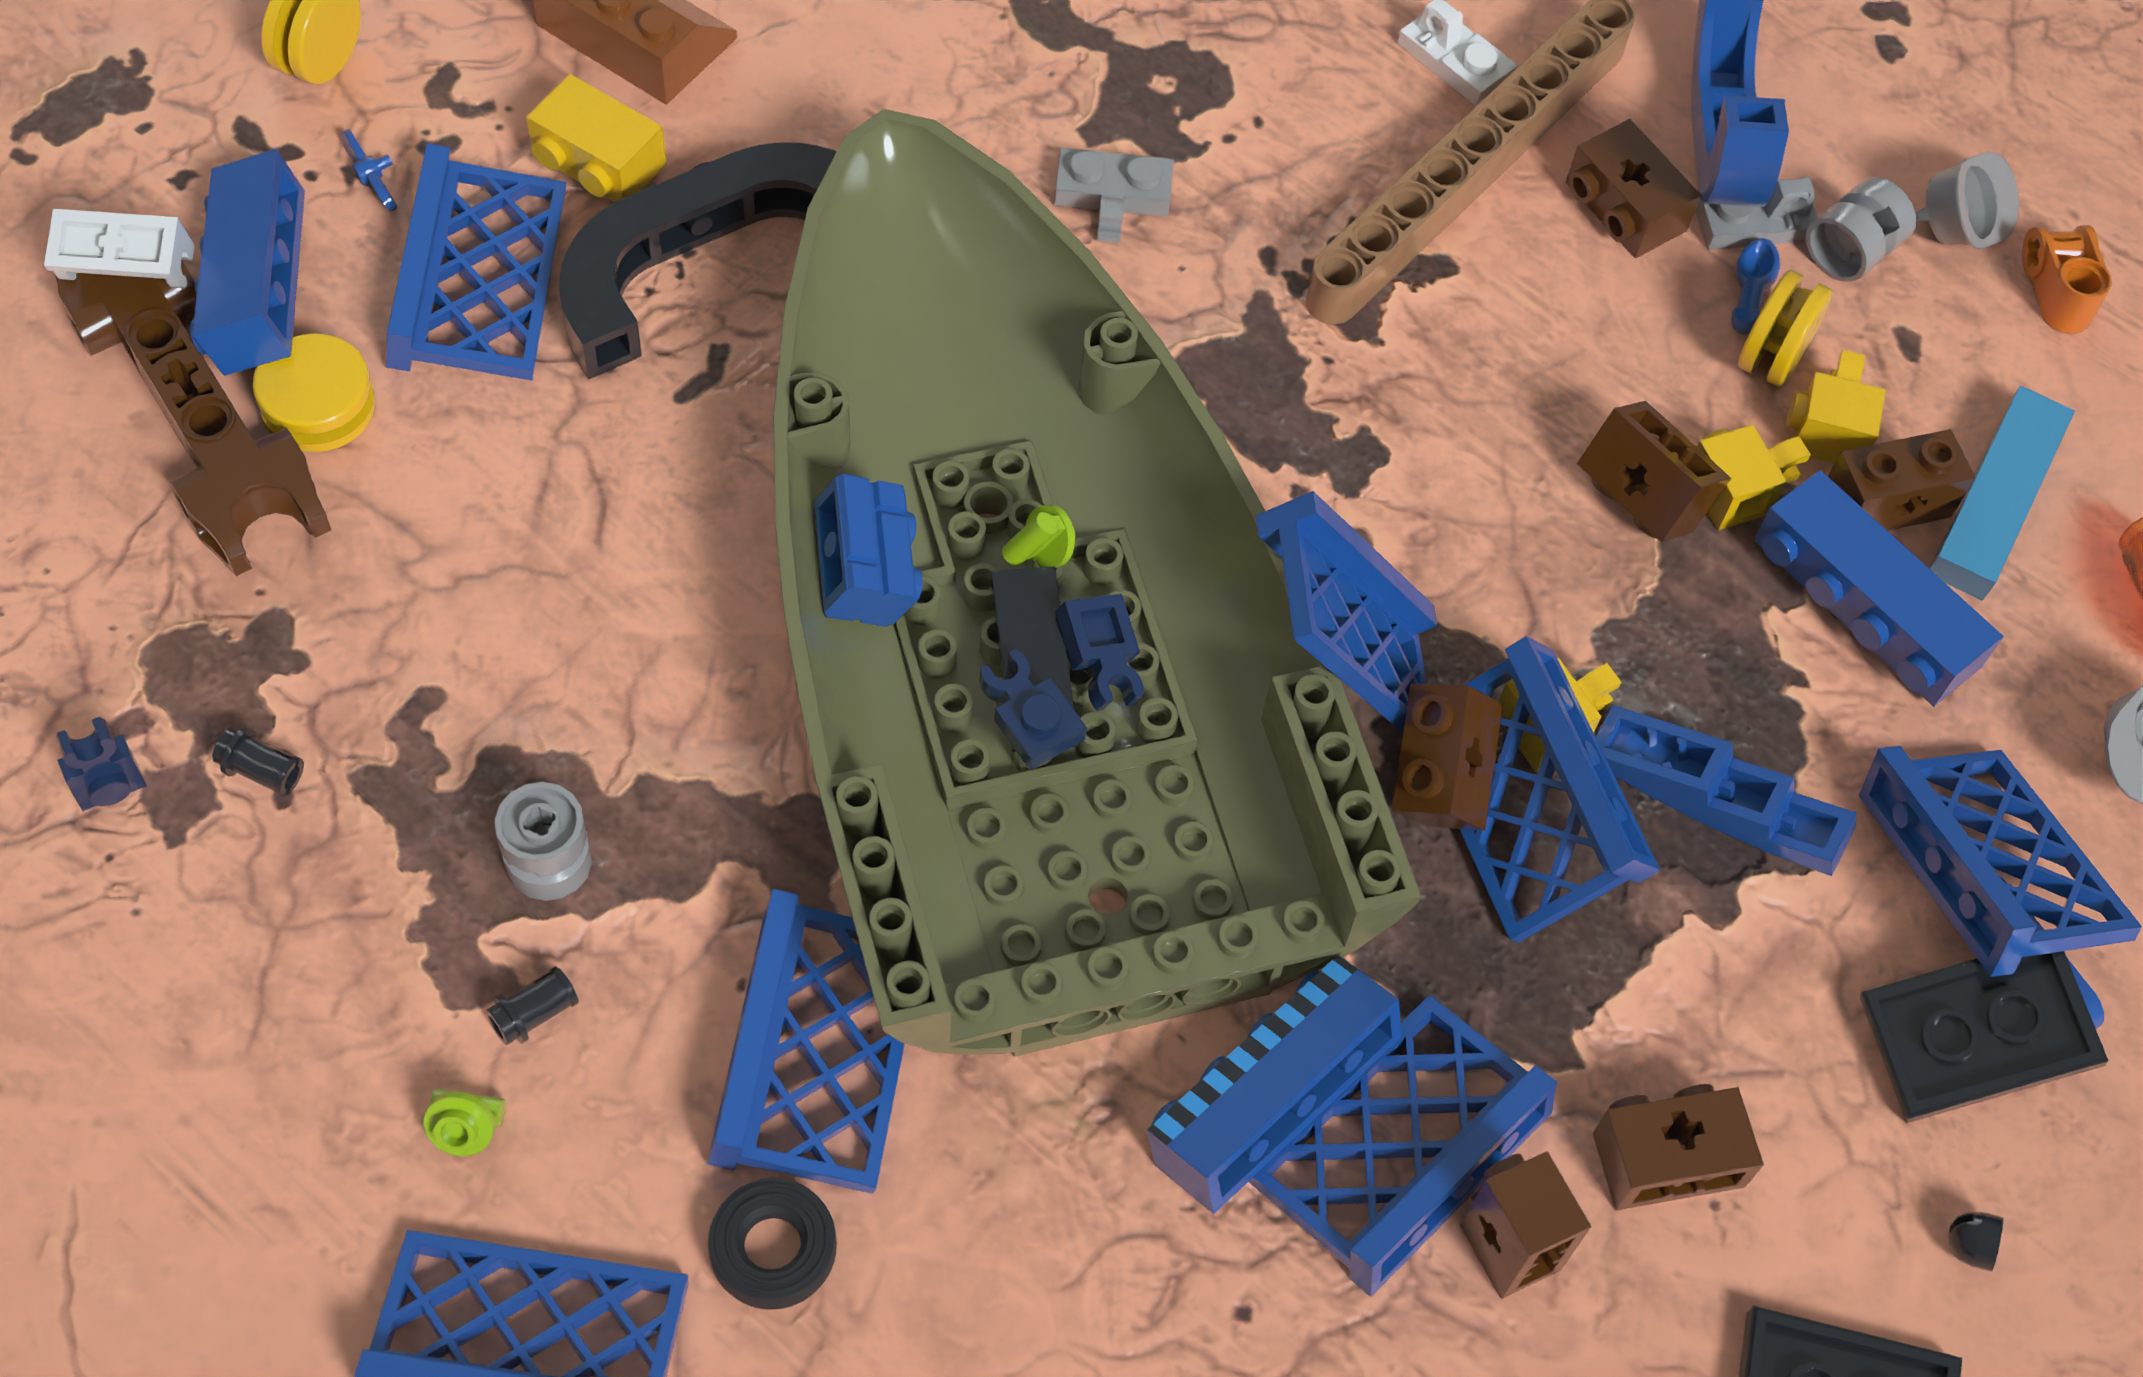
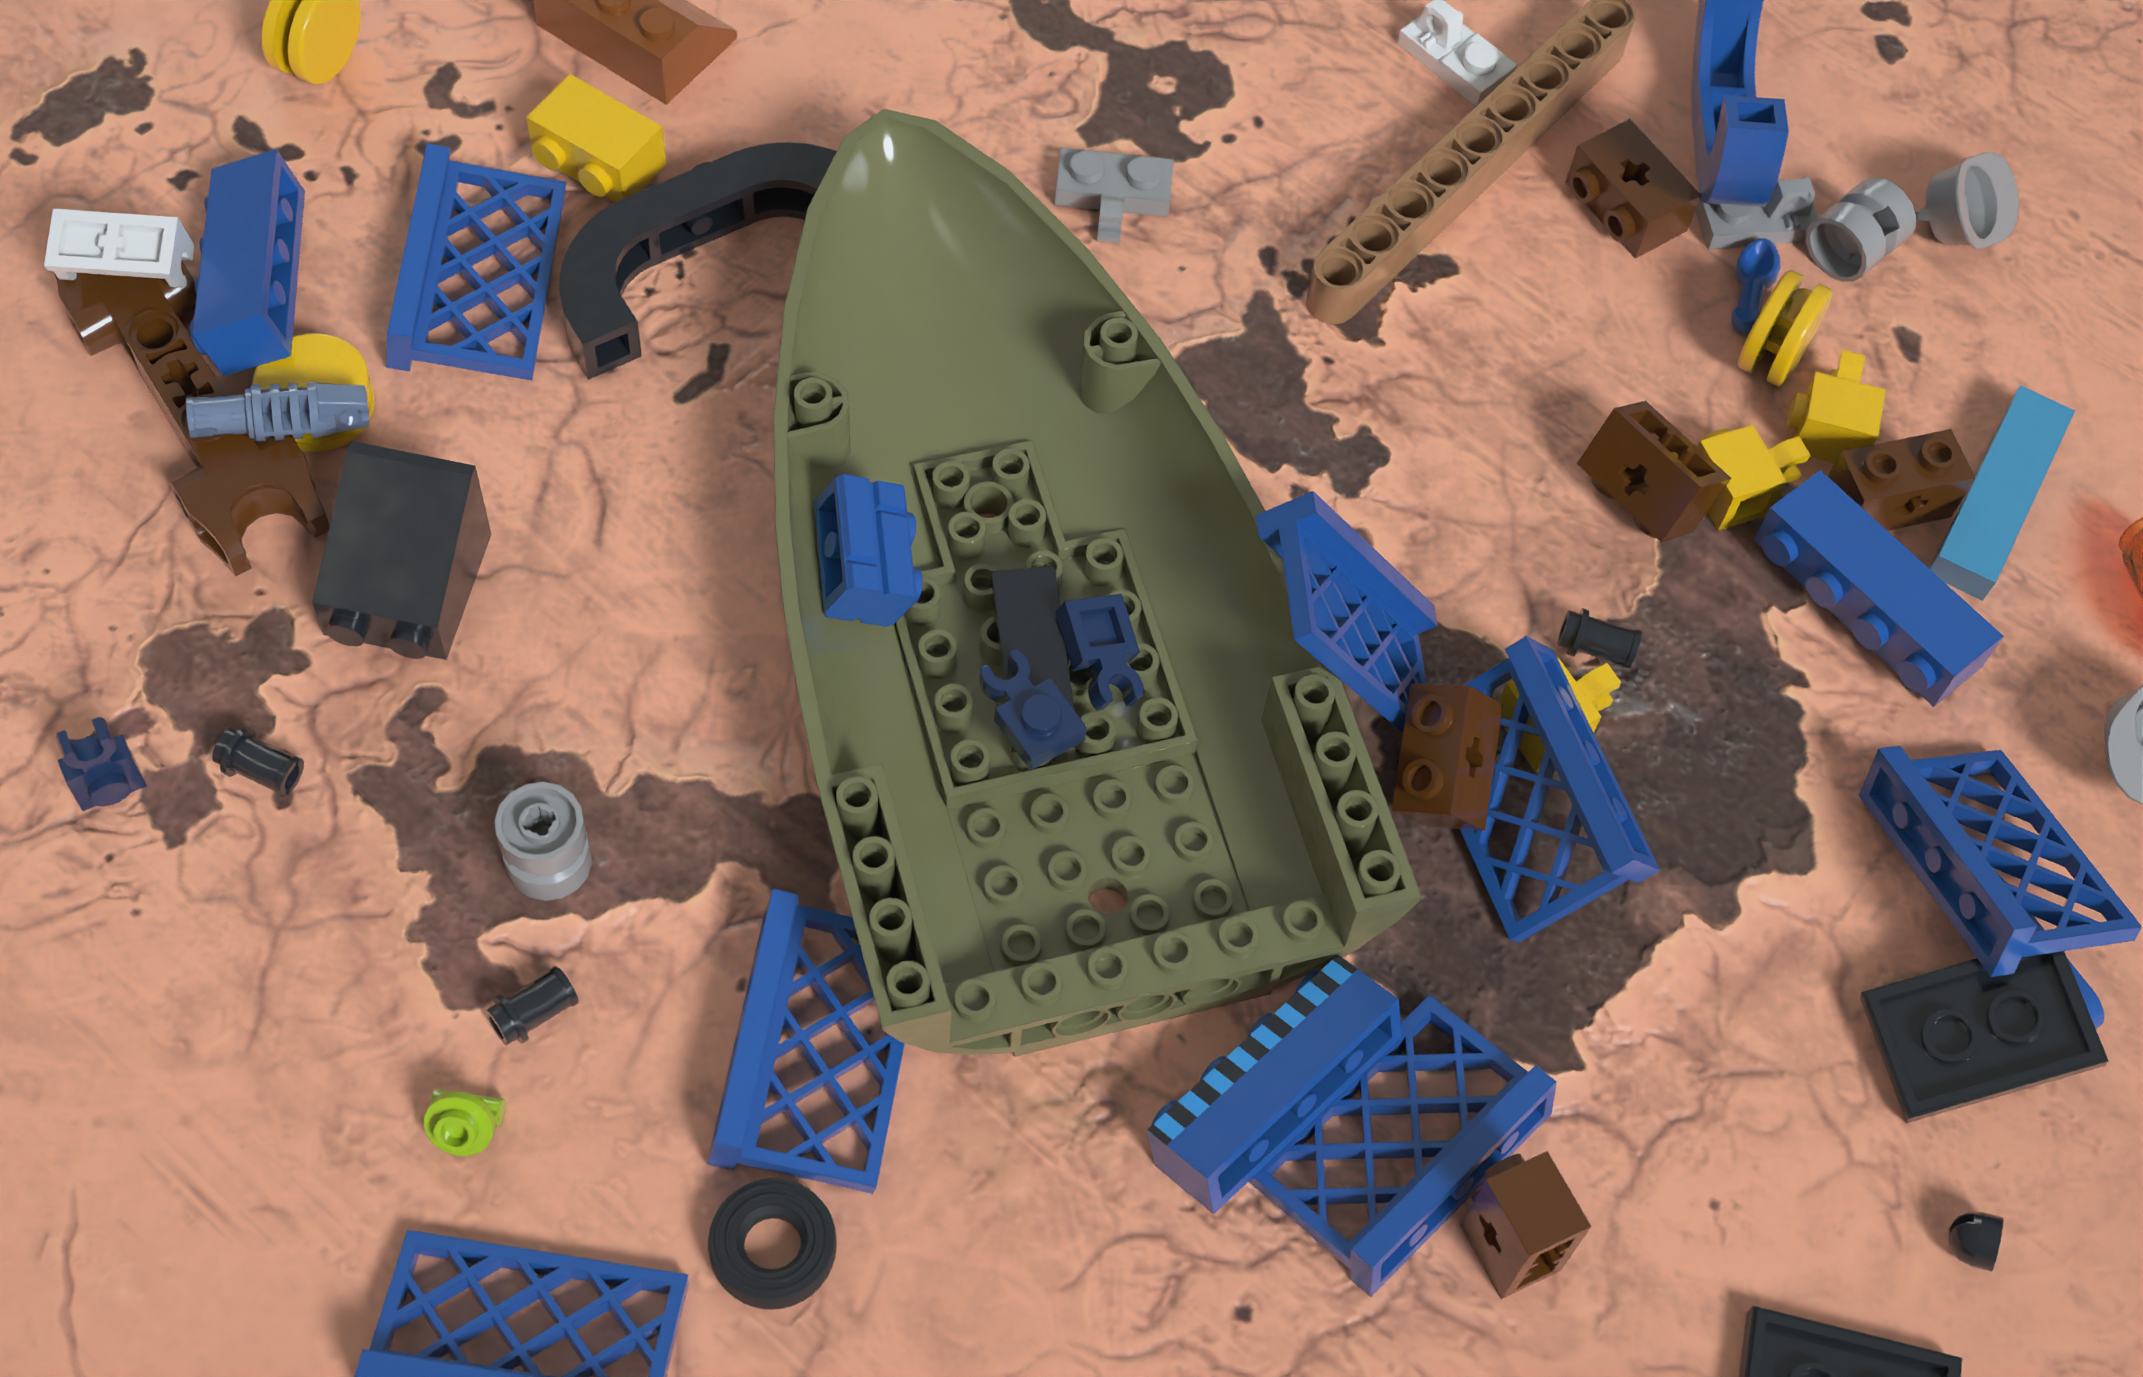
(280, 412): none -> sand blue hinge
(368, 169): blue piece -> none
(401, 551): none -> black slope
(1045, 539): lime plate -> none
(1598, 638): none -> black pin
(1651, 1170): reddish brown brick -> none
(1724, 793): blue slope -> none
(2066, 275): orange piece -> none

